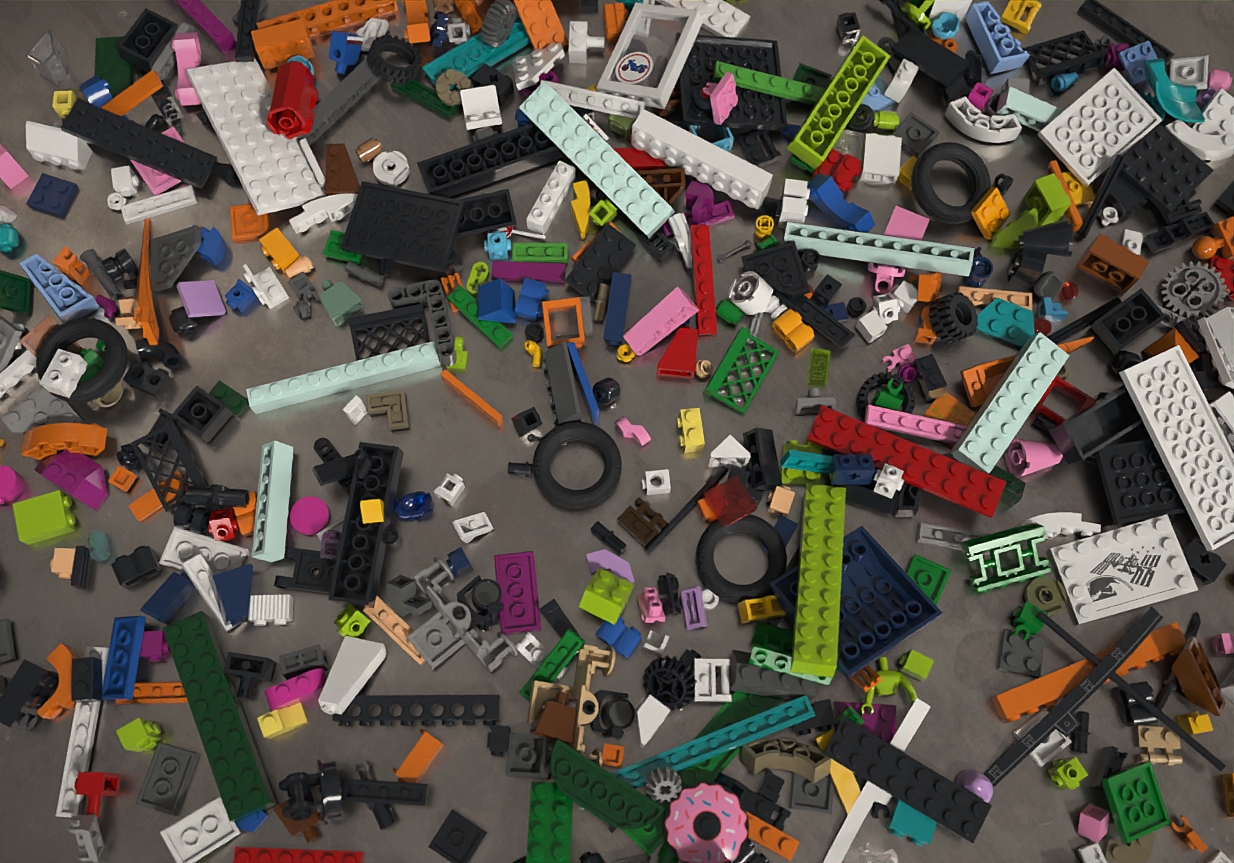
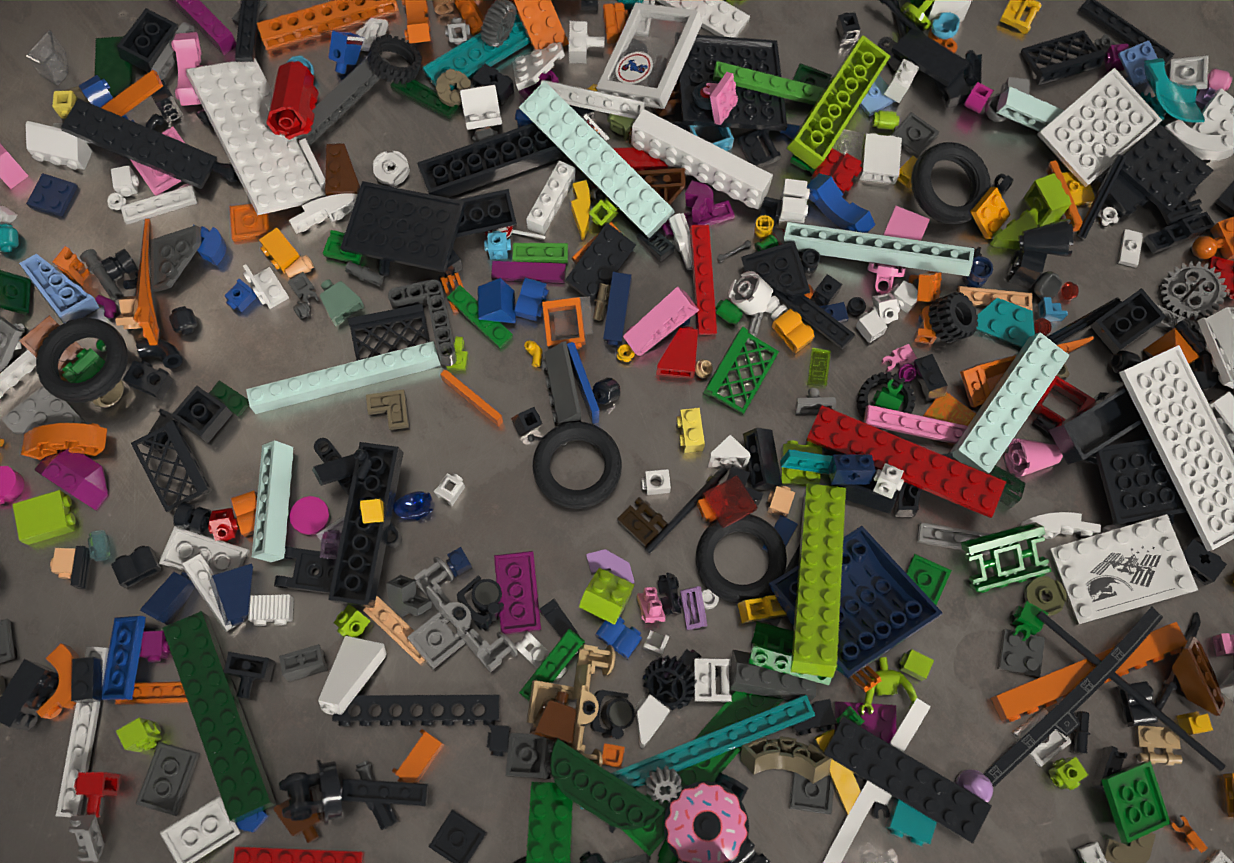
(63, 373): white brick -> none
(122, 478): orange plate -> none
(127, 456): black gear -> none
(150, 503): orange tile -> none
(201, 298): lavender tile -> none
(217, 496): black piece -> none
(281, 42): orange brick -> none
(282, 720): light yellow arch -> none
(296, 689): dark pink brick -> none
(355, 410): white plate -> none
(369, 150): medium nougat brick -> none
(437, 30): dark blue plate -> none
(472, 526): white slope -> none
(473, 278): lime beam -> none
(520, 468): black pin -> none
(534, 331): black plate -> none
(608, 537): black axle -> none
(633, 431): bright pink piece -> none
(763, 809): black plate -> none
(770, 786): black panel -> none
(771, 837): orange plate -> none
(868, 116): black gear -> none
(979, 126): white brick -> none
(993, 38): light blue wedge -> none
(1063, 81): dark azure cone -> none
(1093, 822): bright pink panel -> none
(1112, 263): dark orange brick -> none

